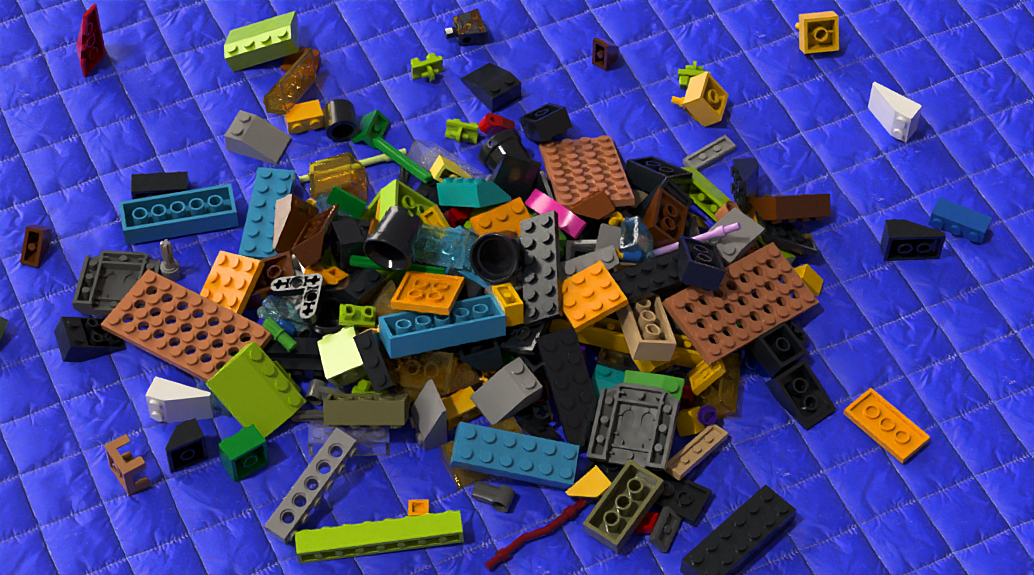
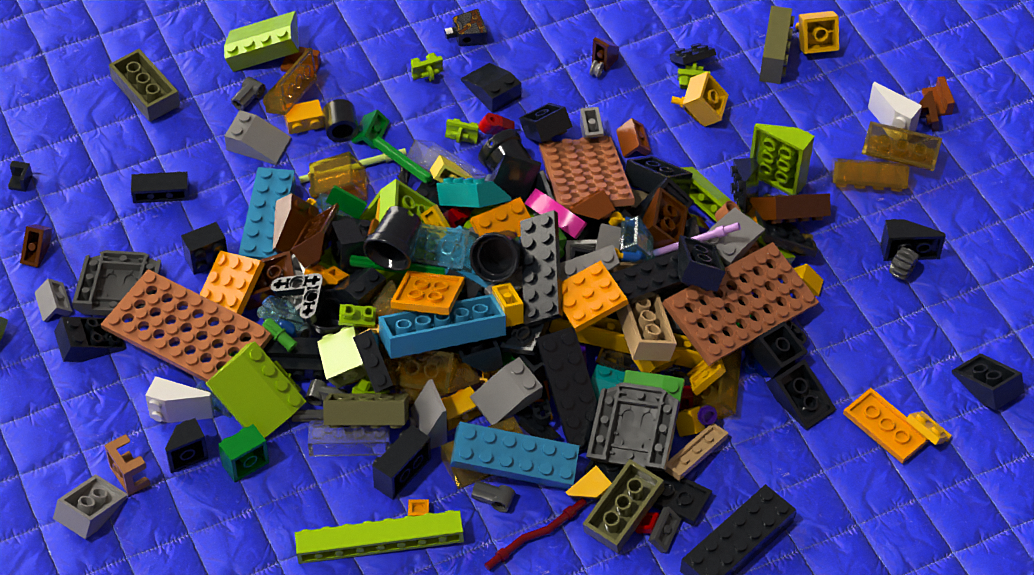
(21, 176): none -> black panel
(52, 299): none -> light grey panel
(88, 506): none -> light grey slope
(90, 41): red wedge -> none
(144, 85): none -> olive brick
(169, 266): light grey piece -> none
(178, 214): dark azure brick -> none
(203, 247): none -> black brick
(250, 89): none -> dark grey piece
(336, 442): light grey brick -> none
(401, 461): none -> black brick
(591, 122): none -> light grey slope
(596, 68): none -> light grey bush
(633, 138): none -> dark orange panel
(695, 53): none -> black plate
(710, 153): light grey tile -> none
(776, 45): none -> olive brick
(782, 156): none -> lime slope
(870, 173): none -> clear yellow slope
(902, 146): none -> clear yellow slope
(903, 263): none -> dark grey gear
(928, 427): none -> yellow plate
(929, 111): none -> reddish brown slope
(942, 97): none -> dark orange panel
(960, 220): blue brick -> none
(990, 380): none -> black slope

